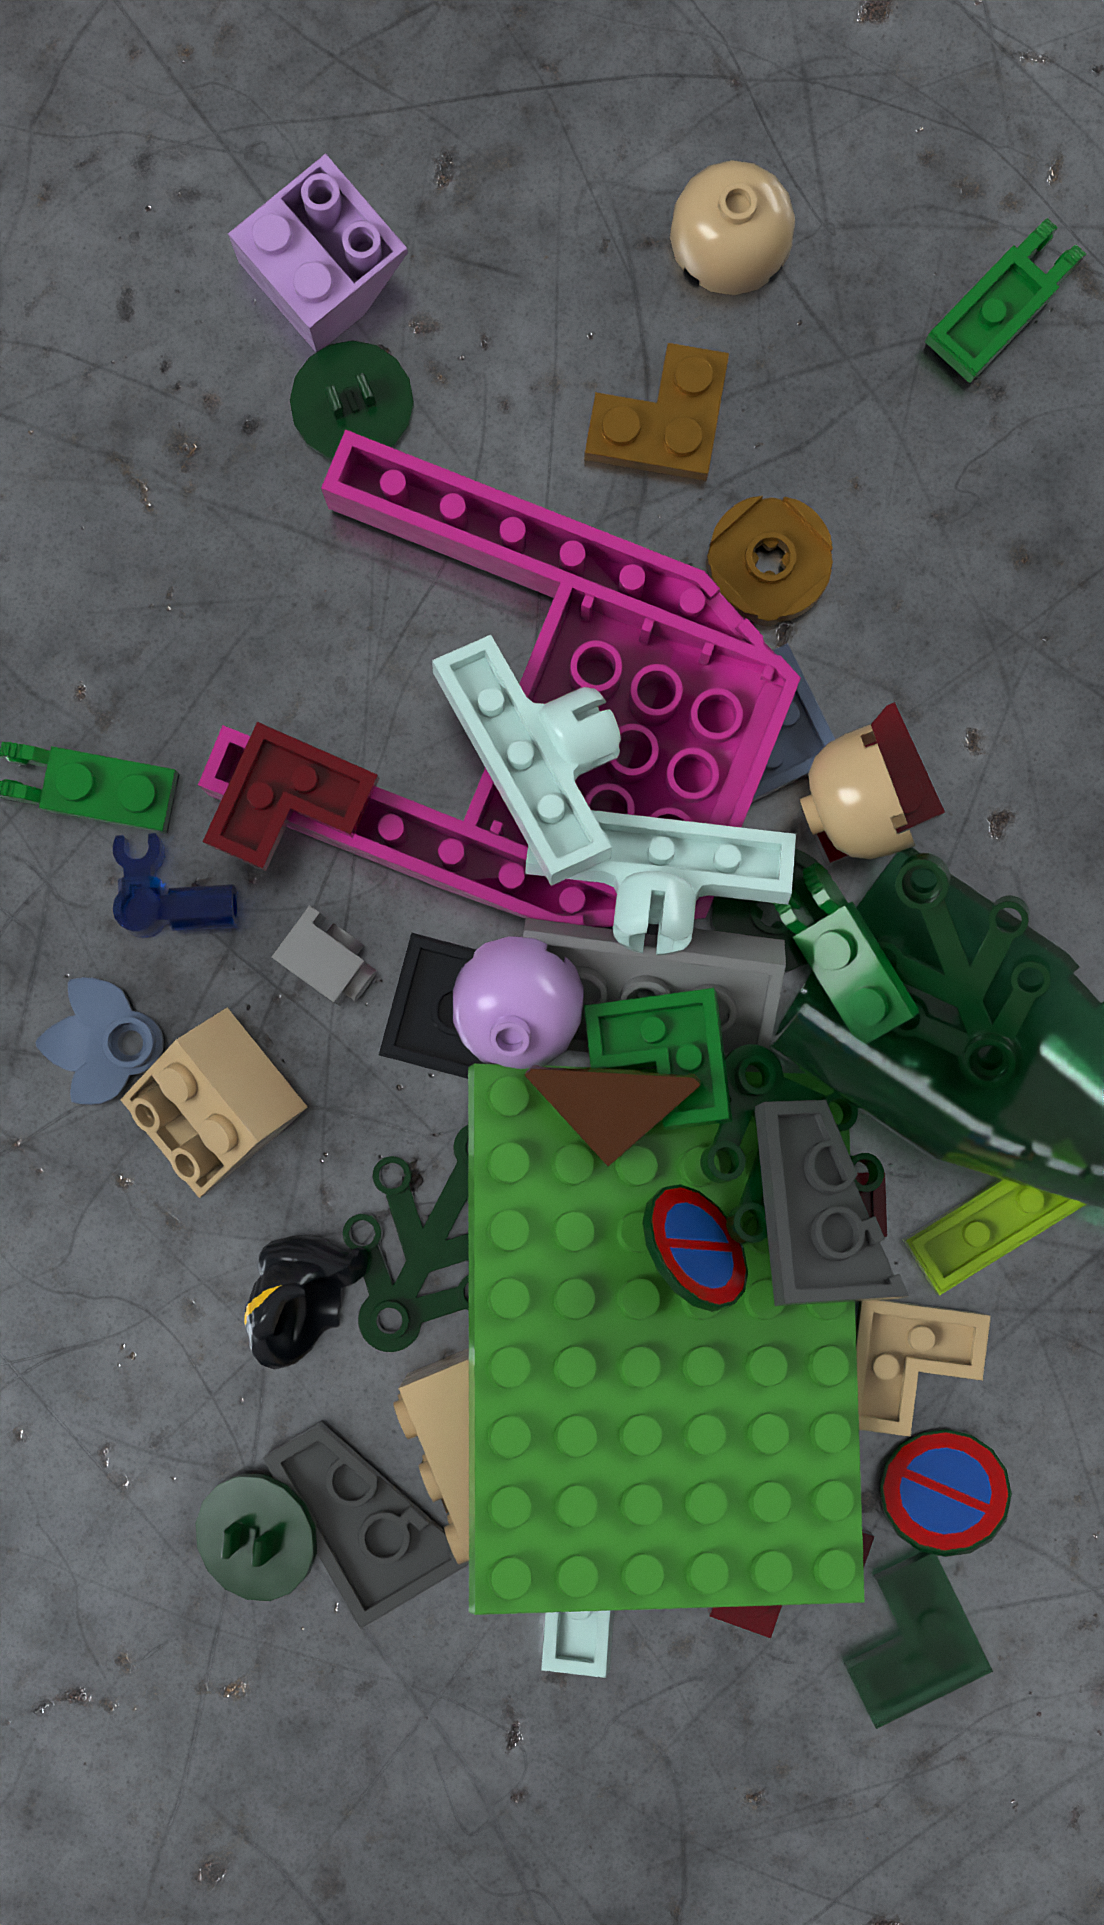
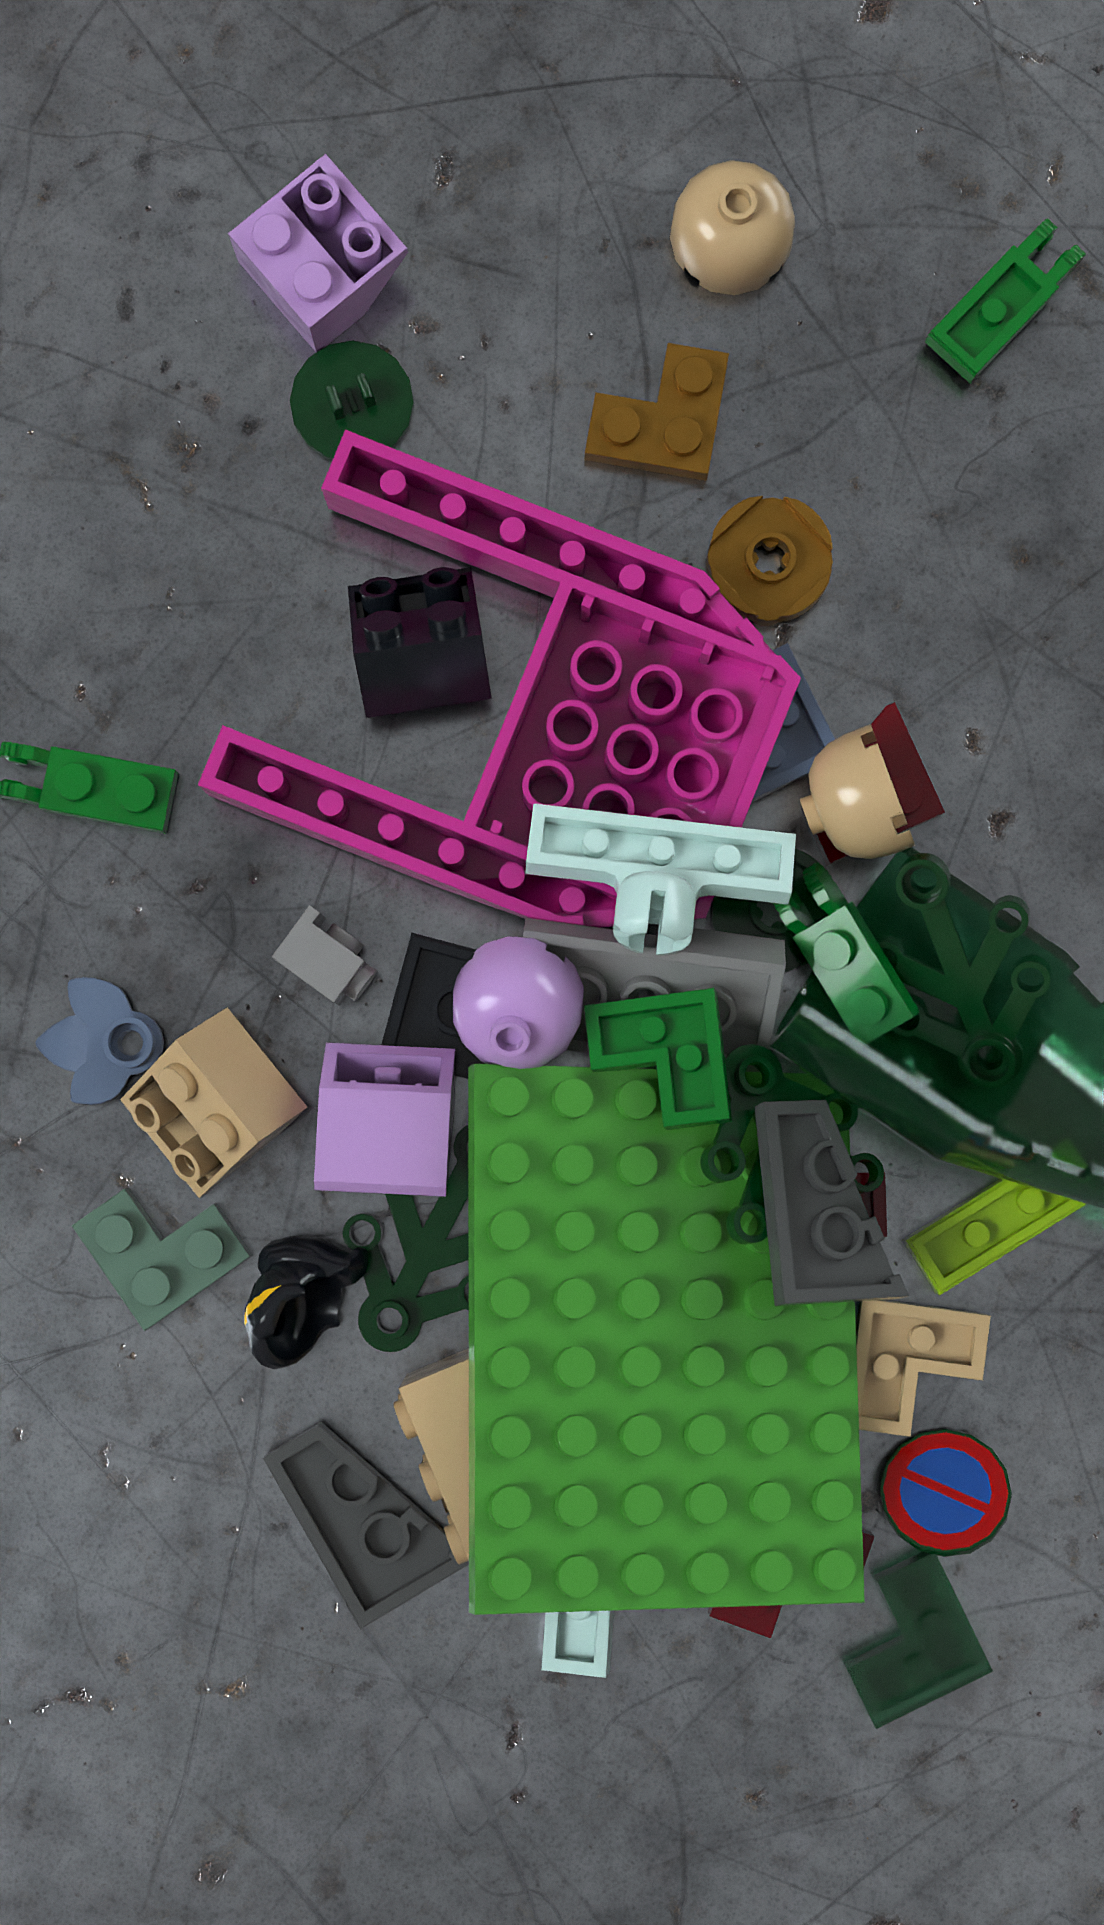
(144, 909): clear blue bar -> none
(153, 1271): none -> sand green plate
(256, 1537): dark green piece -> none
(282, 778): dark red plate -> none
(385, 1119): none -> lavender slope
(418, 642): none -> black slope
(534, 753): light aqua plate -> none
(611, 1105): reddish brown tile -> none
(694, 1249): piece -> none

